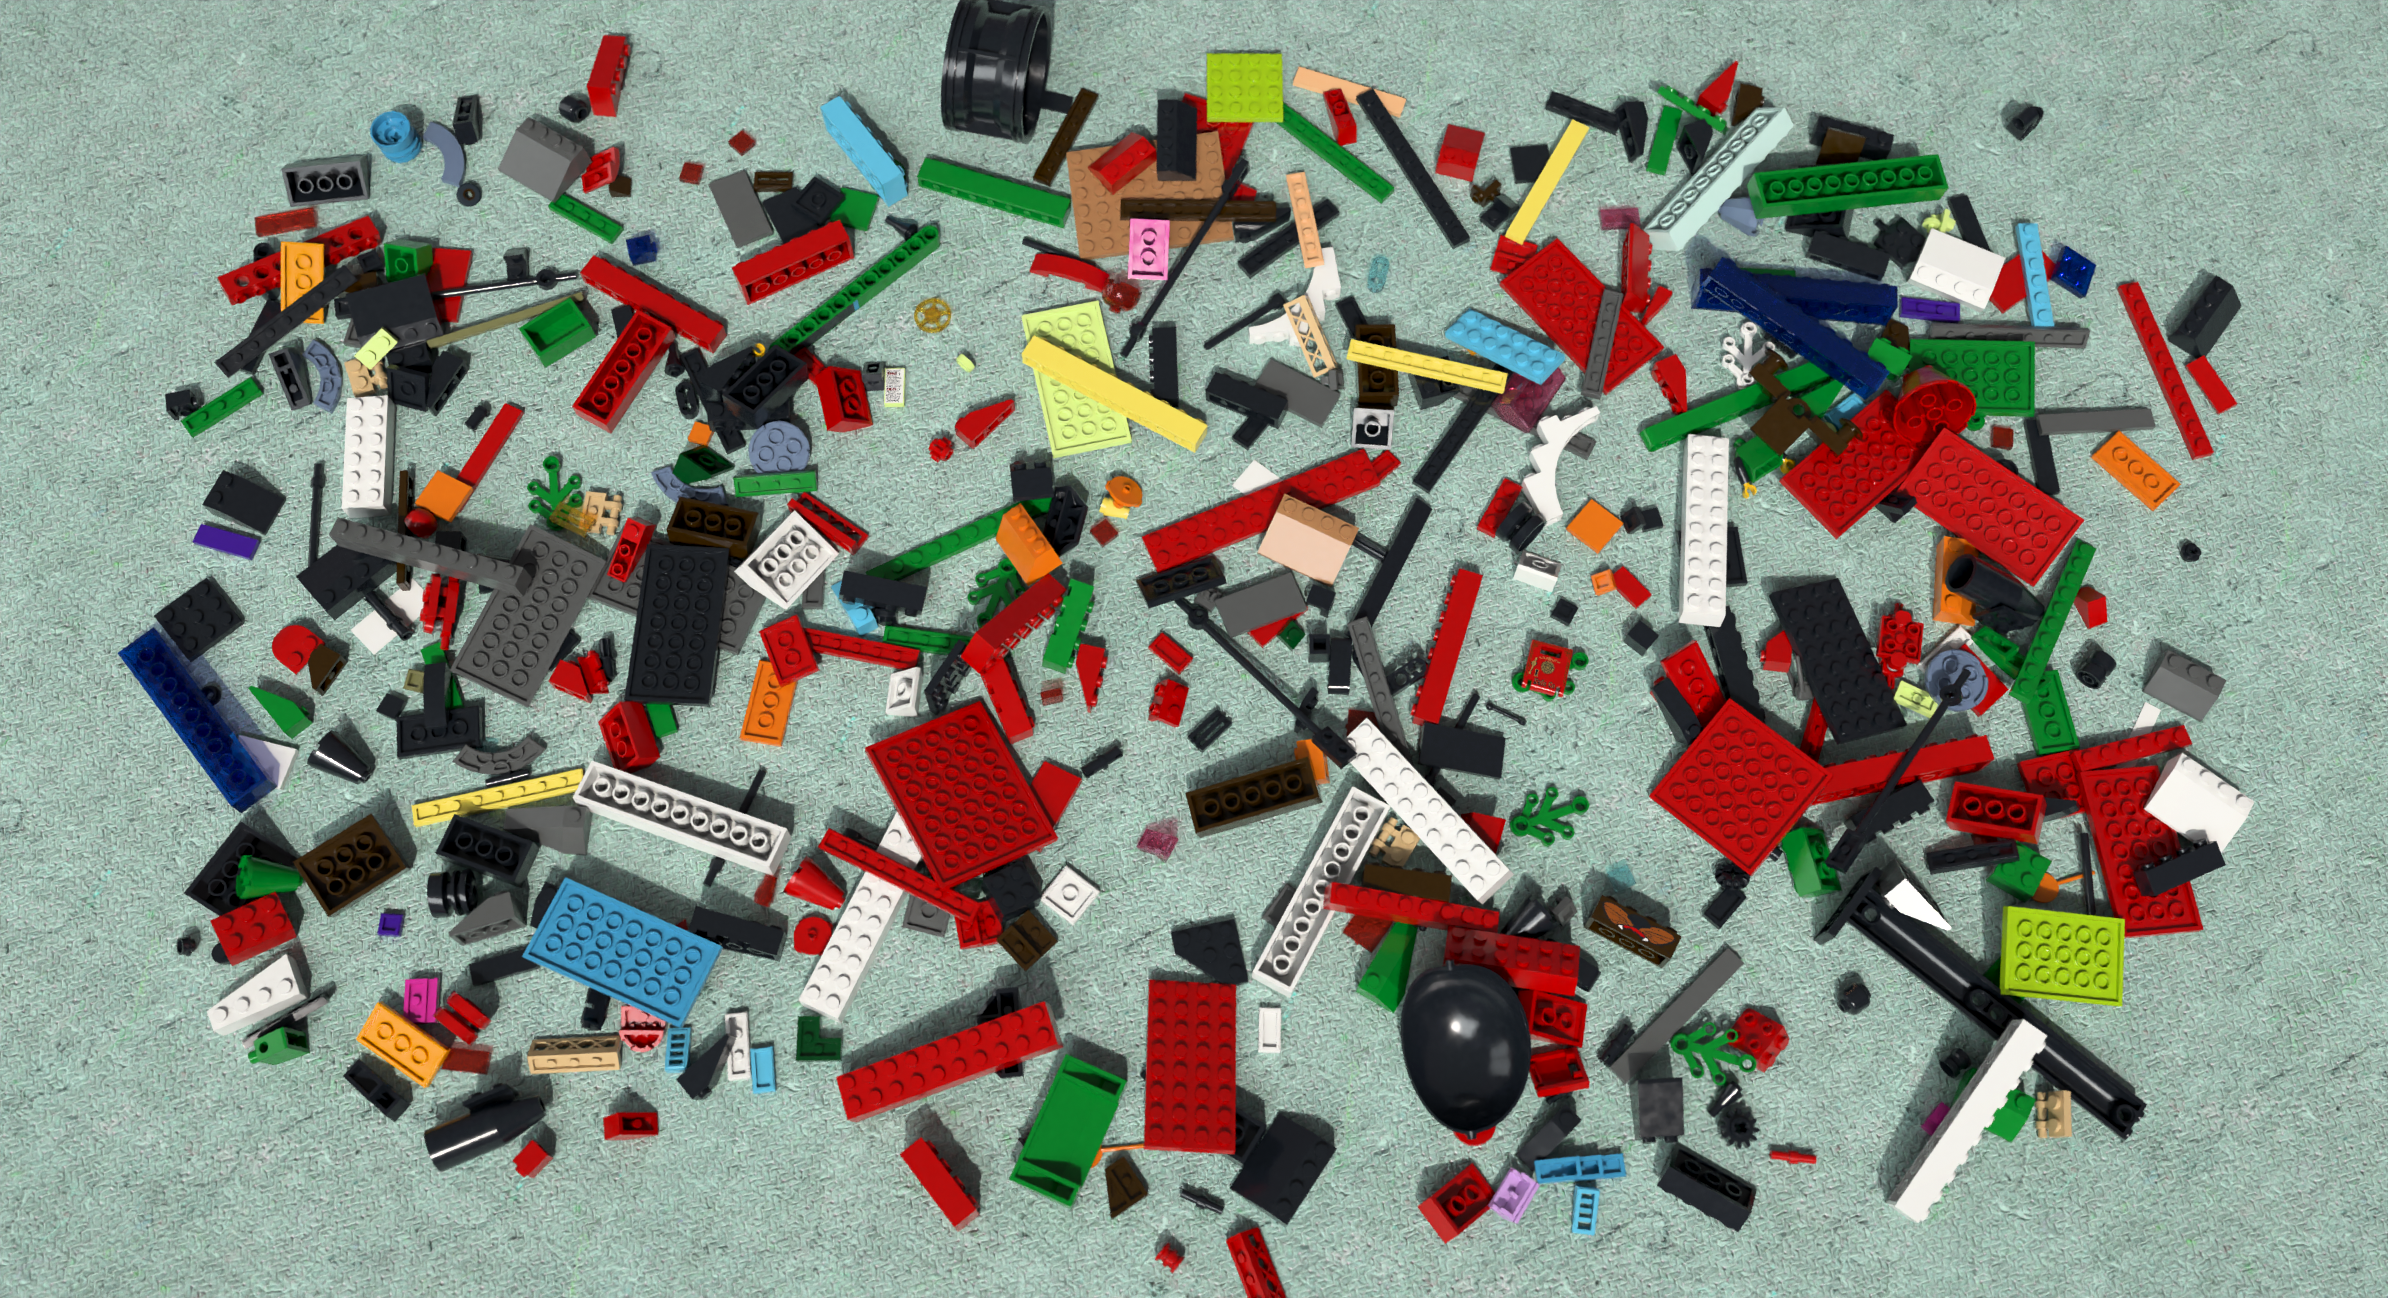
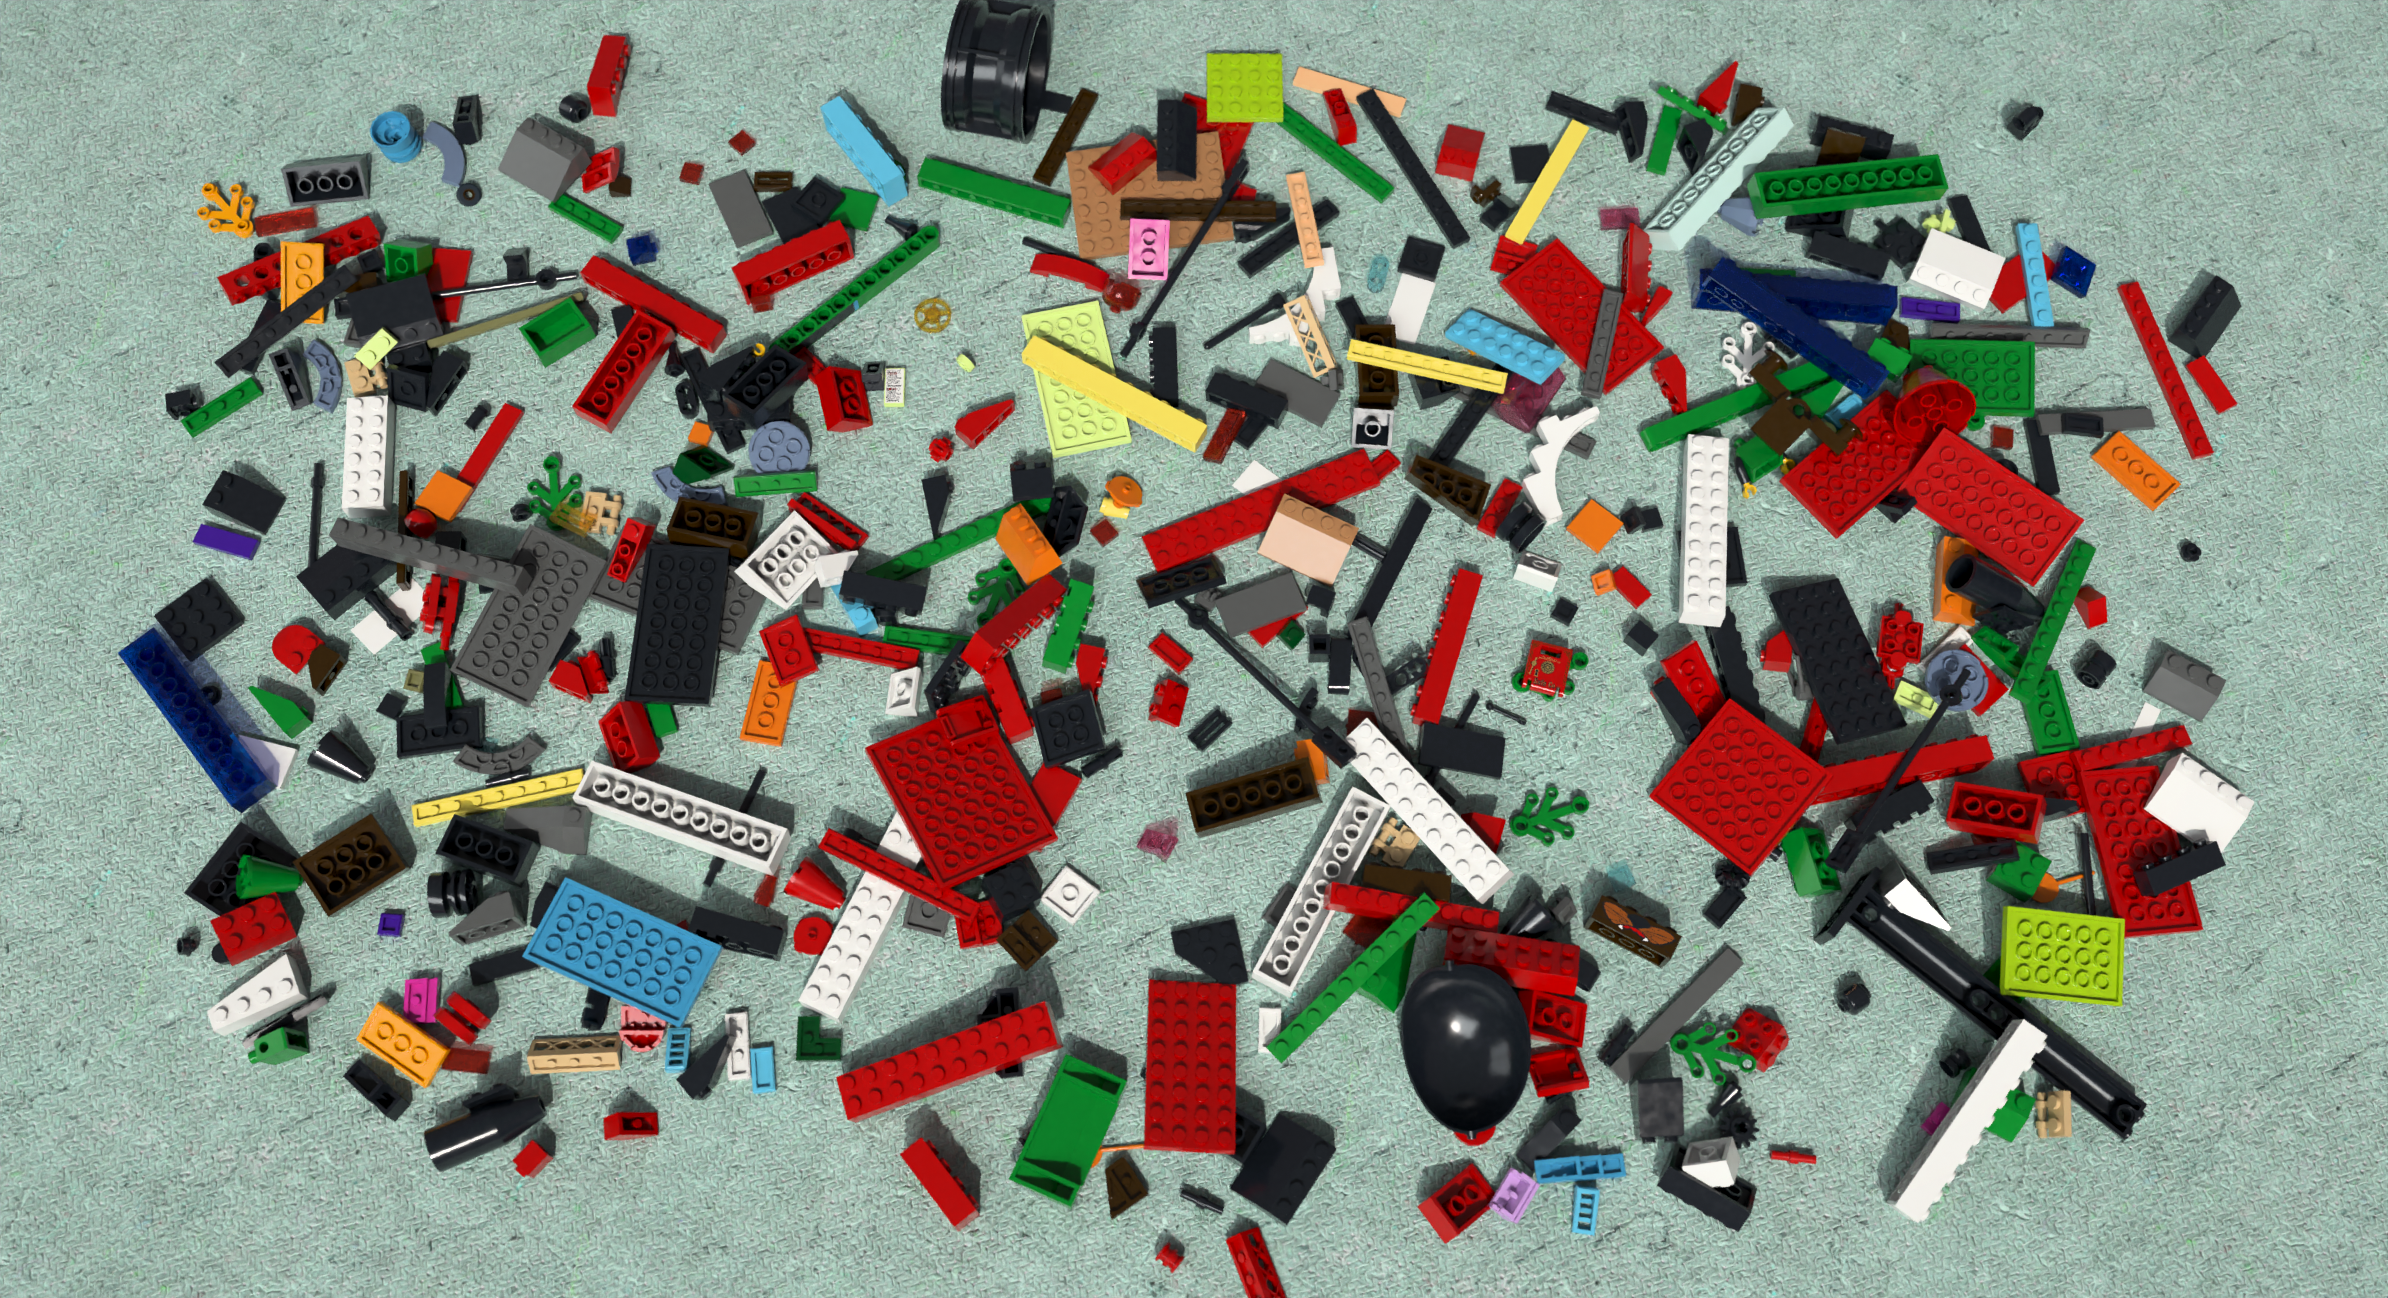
(228, 212): none -> light orange plant
(520, 512): none -> black bush
(761, 303): none -> clear red tile
(831, 567): none -> white slope
(938, 500): none -> black slope
(962, 723): none -> red container
(1068, 729): none -> black plate
(1224, 436): none -> clear red tile
(1352, 977): none -> green plate
(1410, 307): none -> white sticker
(1421, 259): none -> black tile
(1449, 487): none -> dark brown wedge
(1713, 1161): none -> white slope
(2082, 425): none -> black tile

